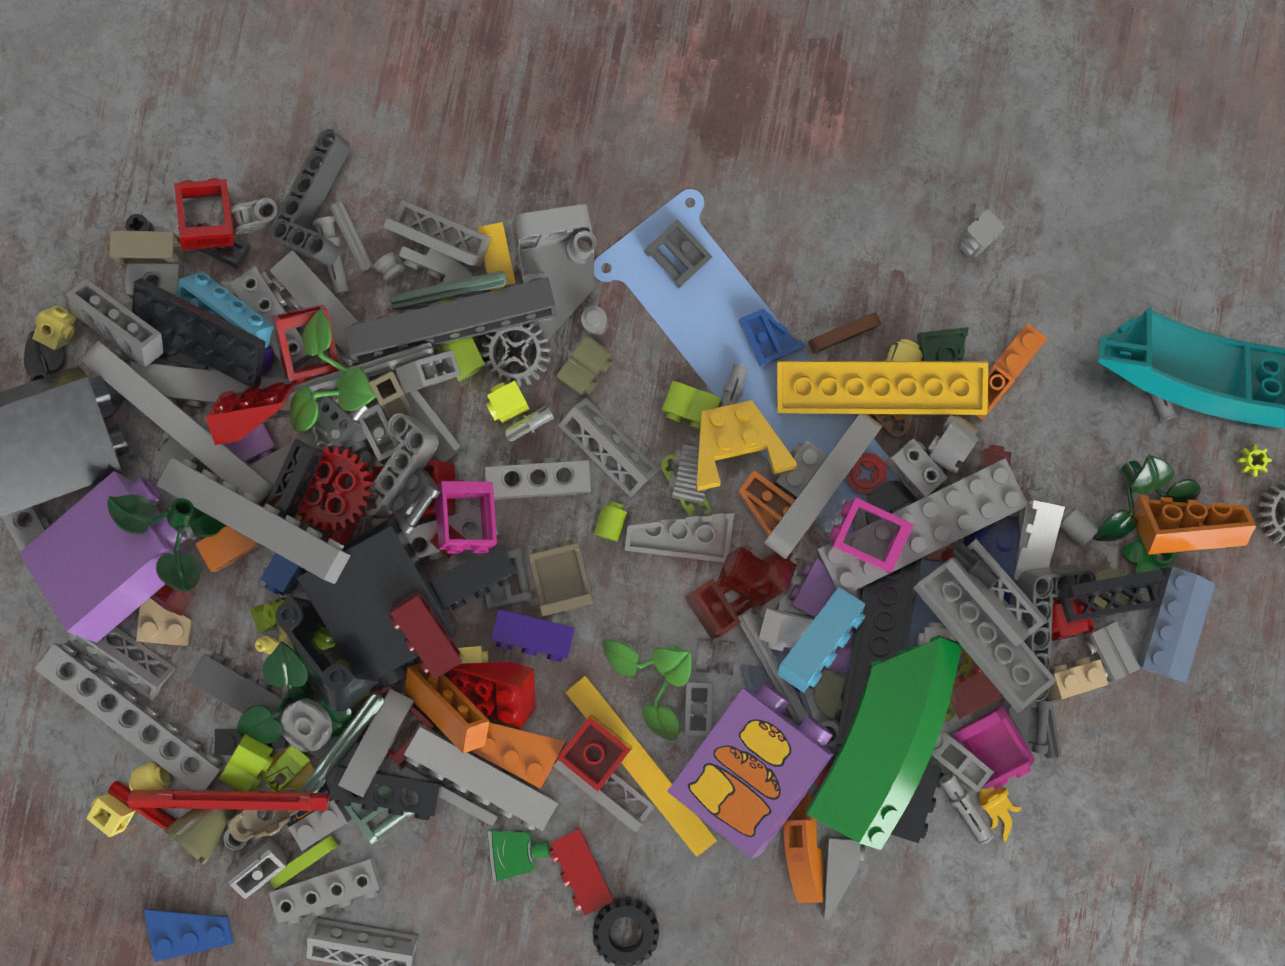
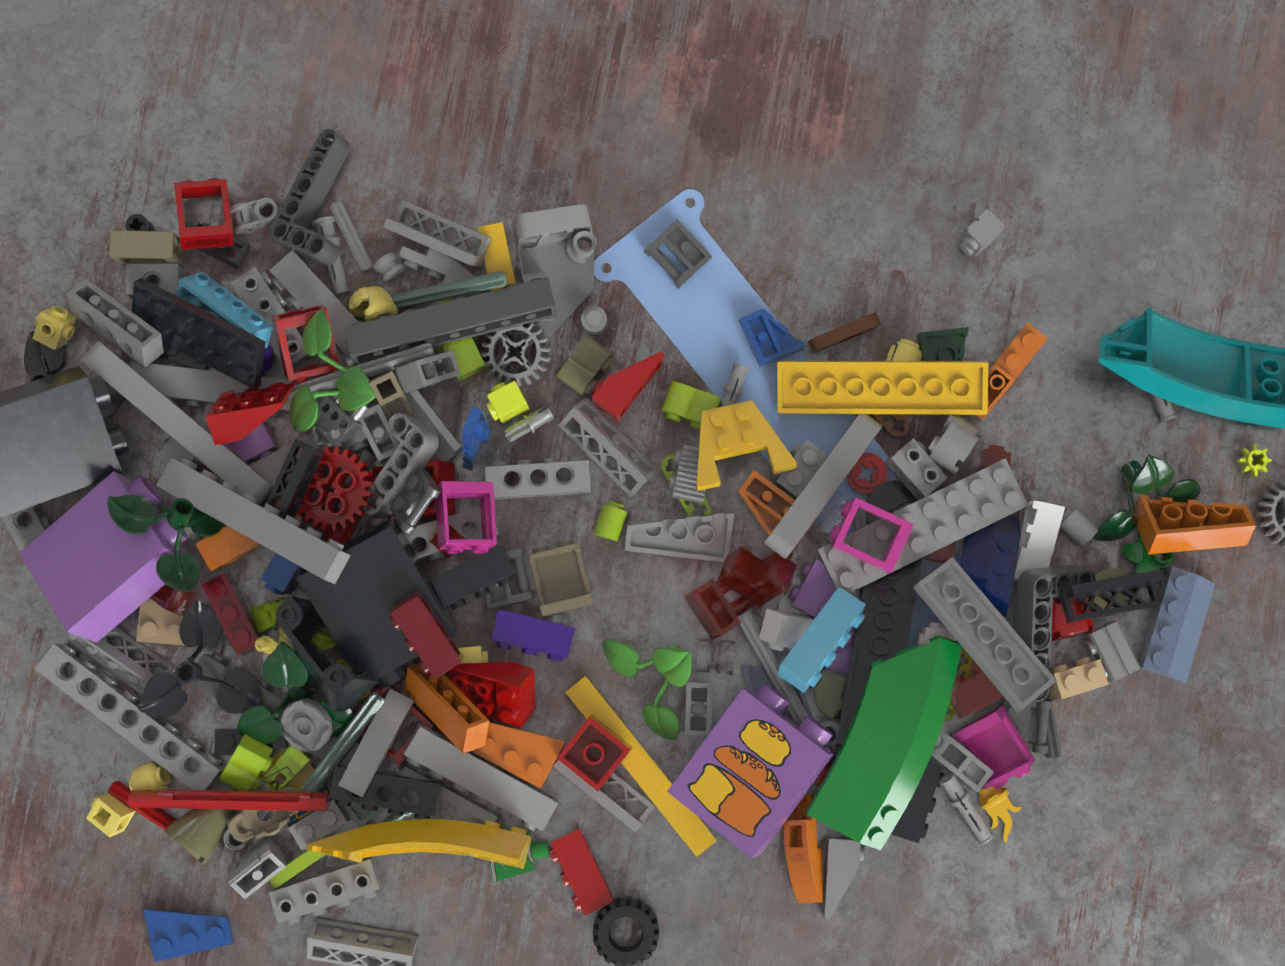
(163, 690): none -> black plant
(232, 613): none -> dark red brick
(371, 303): none -> light yellow hair
(429, 836): none -> yellow slope
(474, 433): none -> blue wing
(622, 388): none -> red slope
(976, 566): pearl dark grey axle -> none
(993, 602): light grey fence -> none

